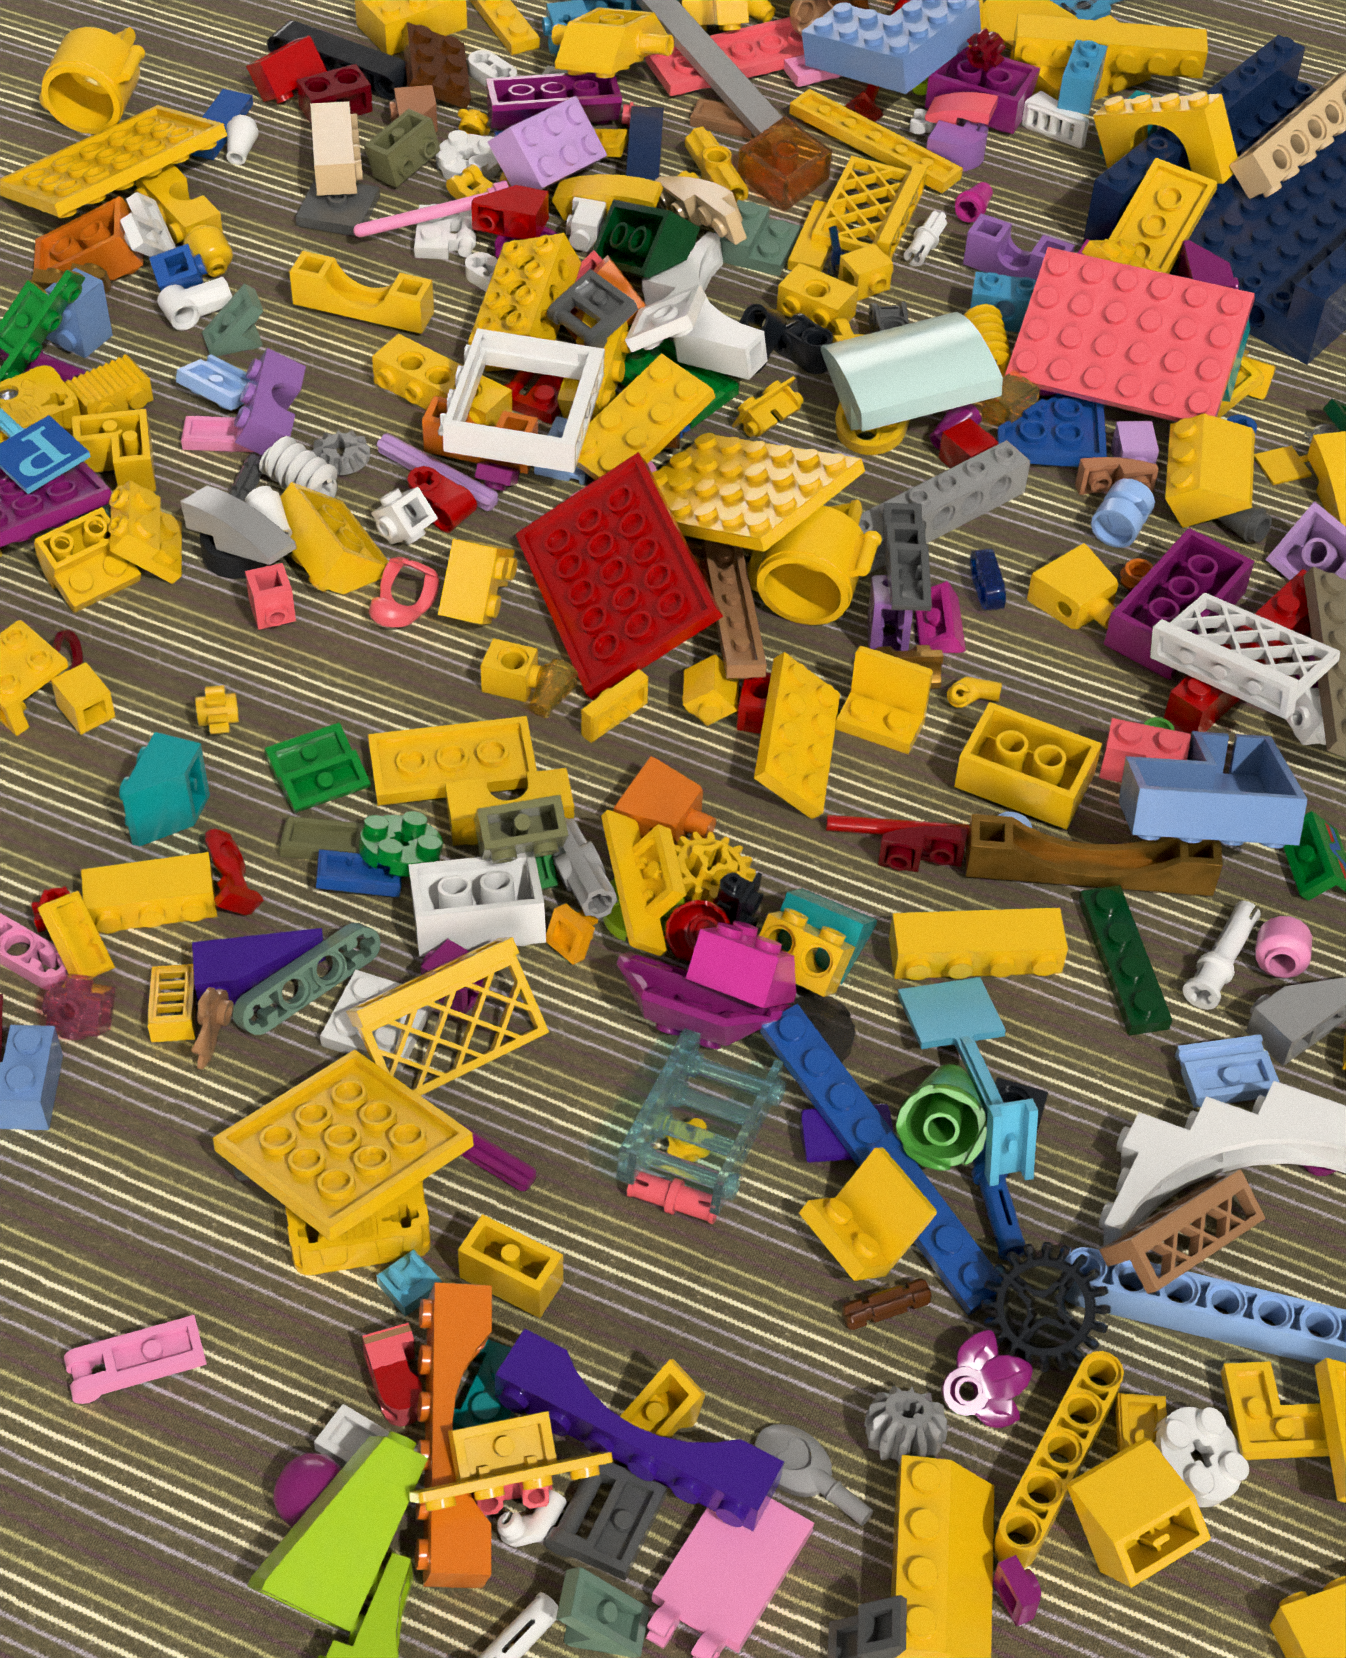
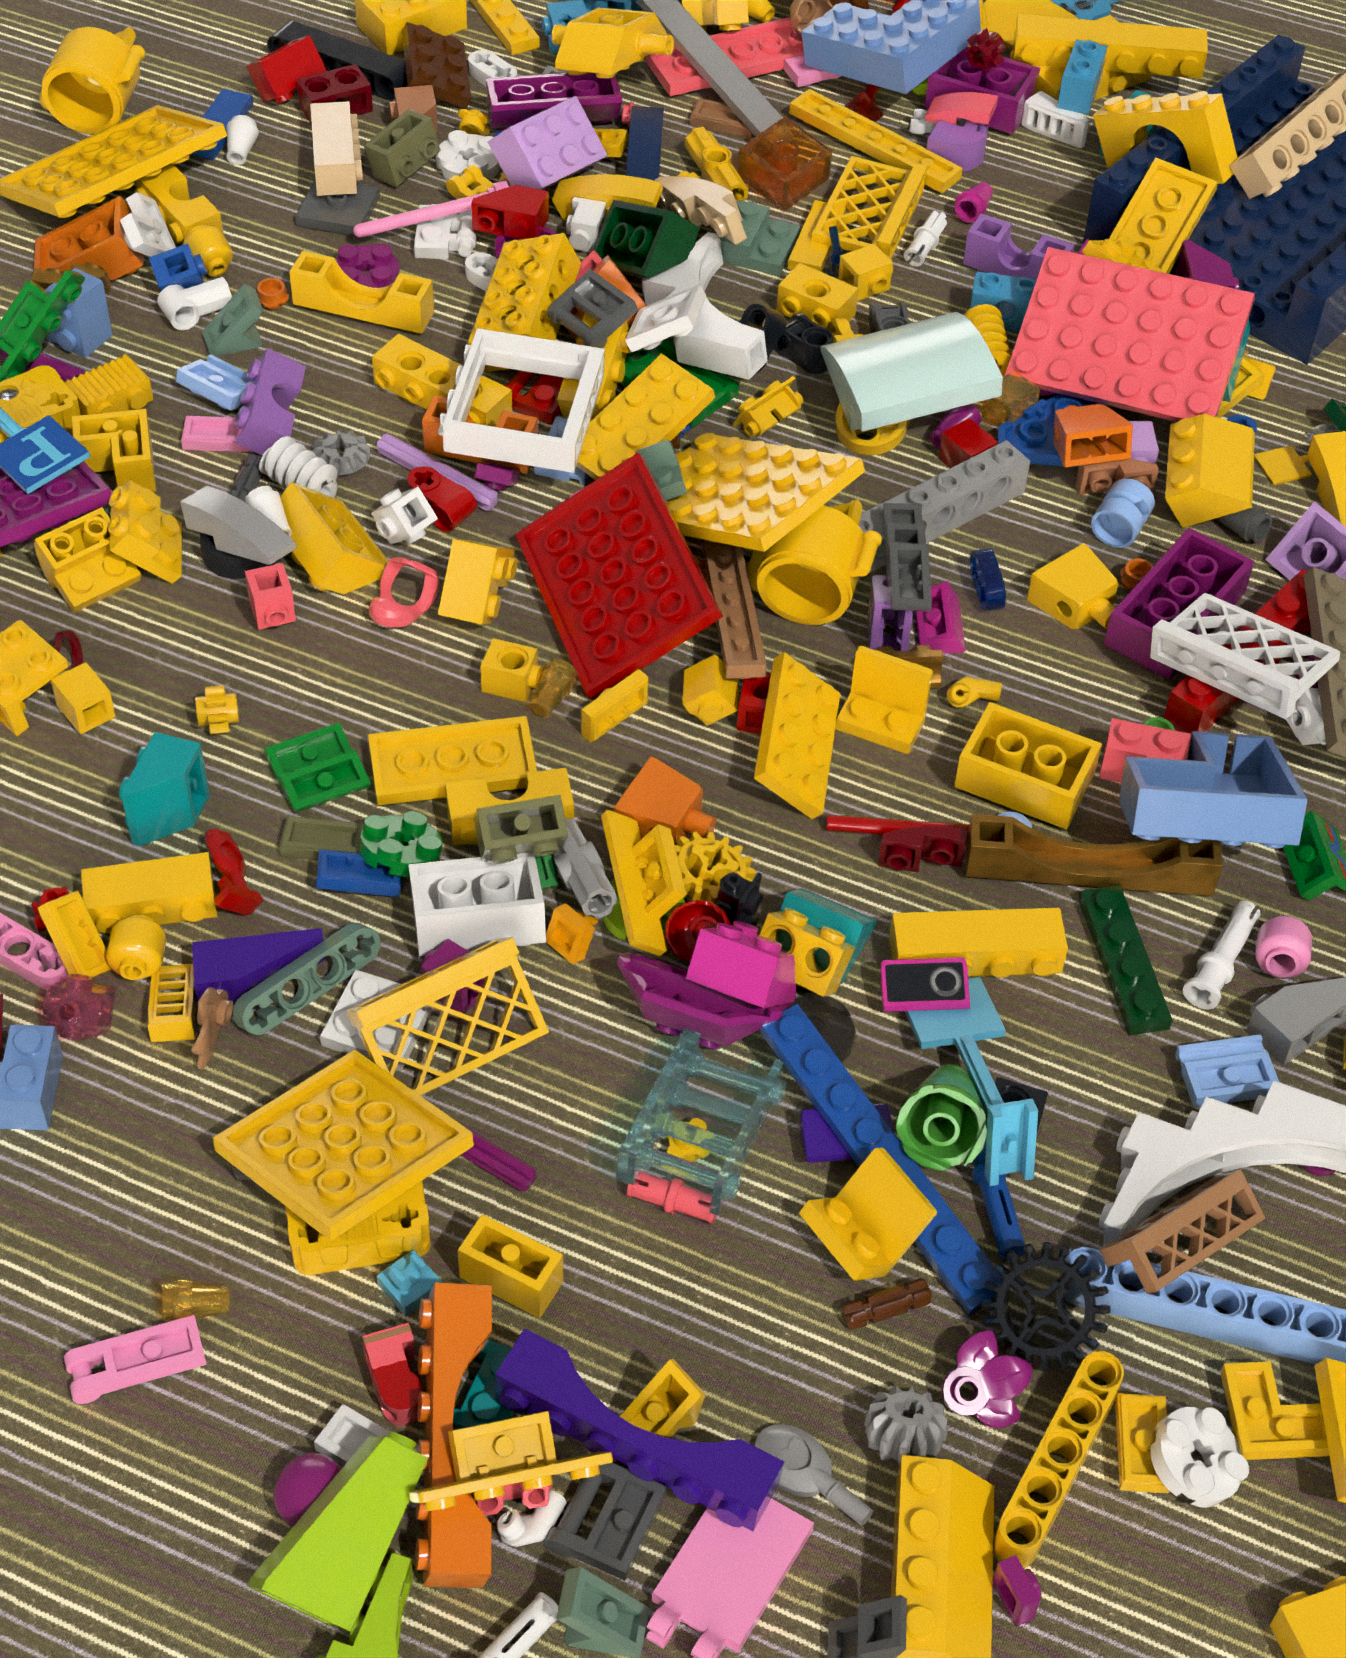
(136, 947): none -> yellow head
(191, 1297): none -> clear yellow cone
(272, 293): none -> orange plate
(376, 259): none -> magenta plate
(665, 468): none -> sand green slope
(924, 984): none -> slope
(1091, 435): none -> orange torso
(1137, 1513): yellow slope -> none

